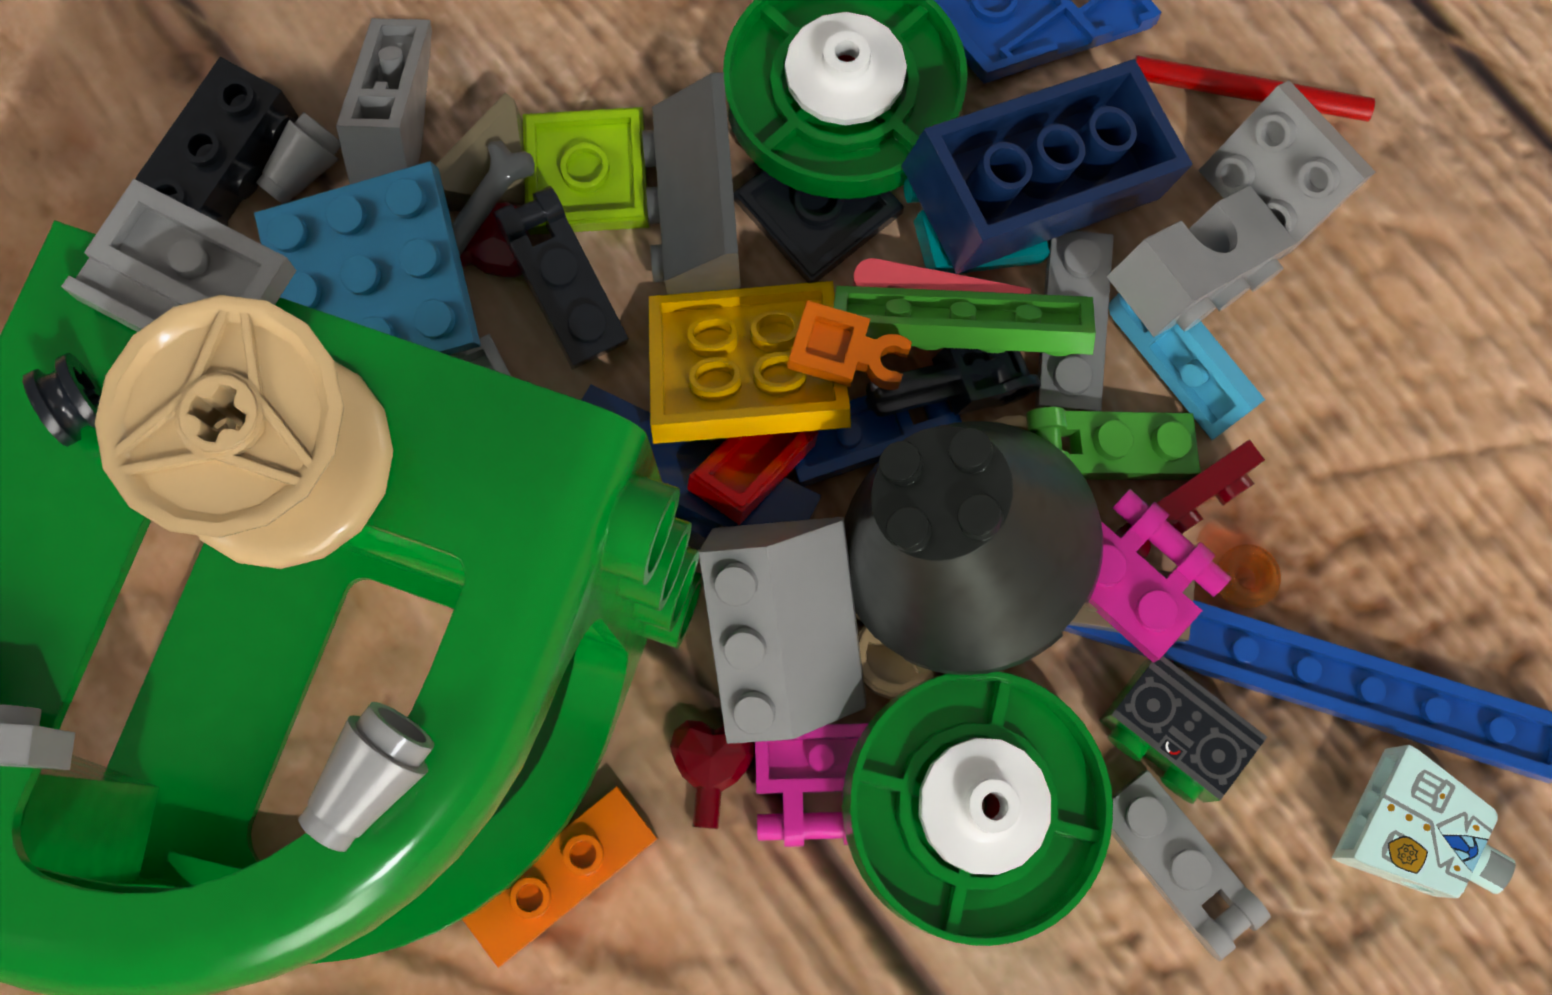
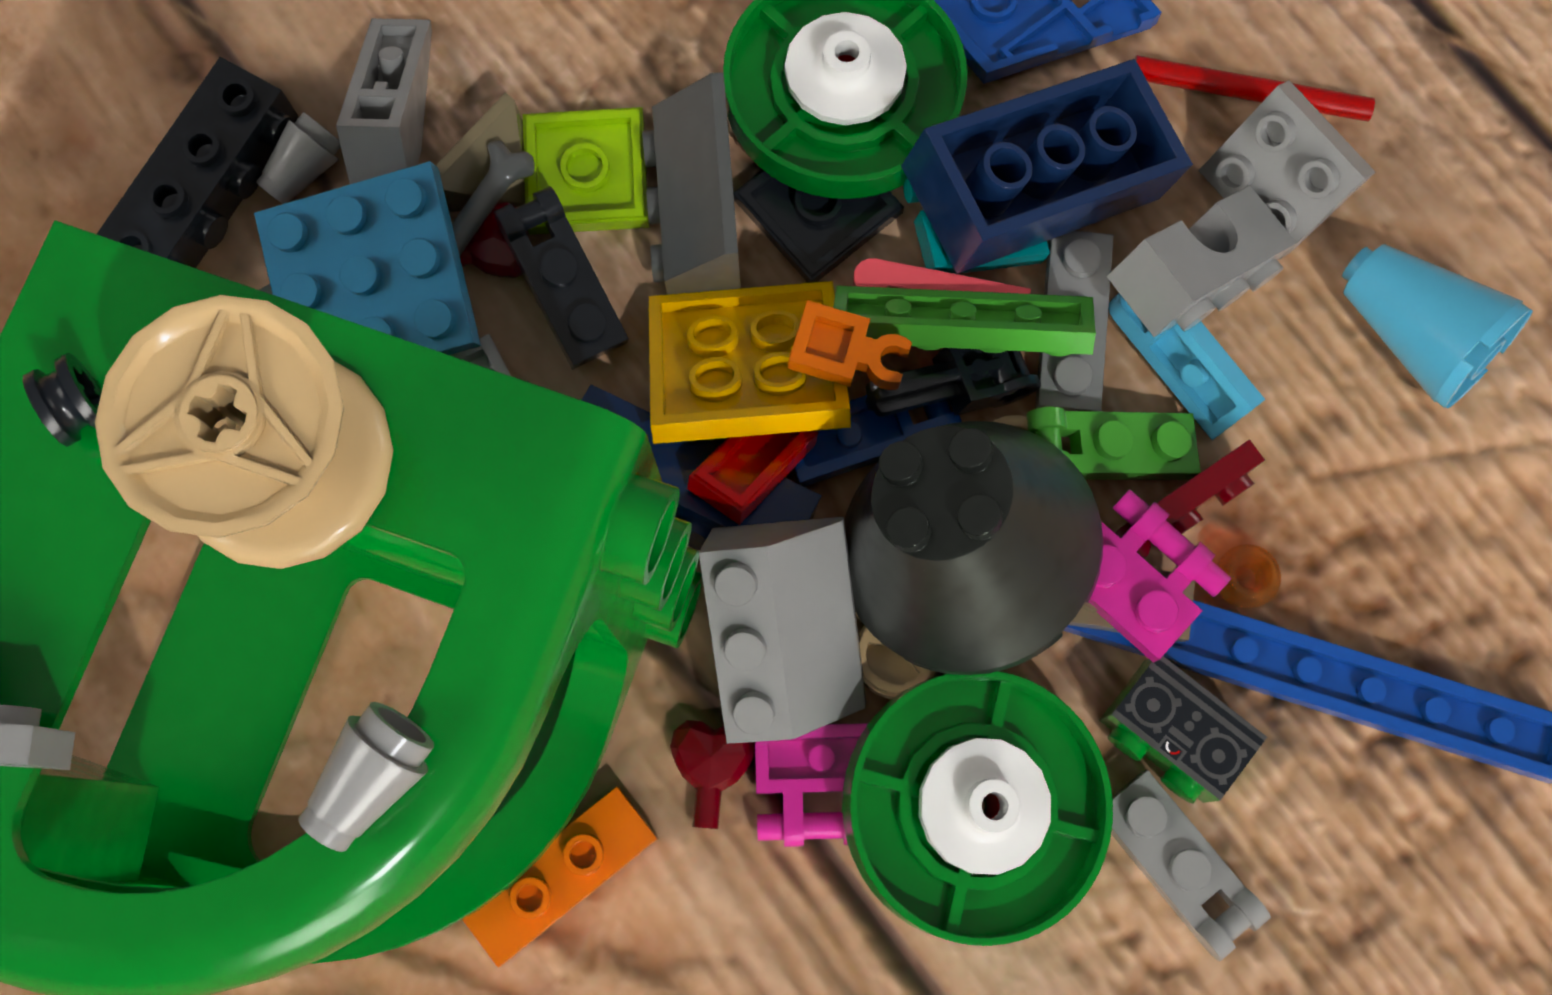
(168, 255): light grey plate -> none
(1423, 829): light aqua torso -> none
(1433, 318): none -> medium azure cone

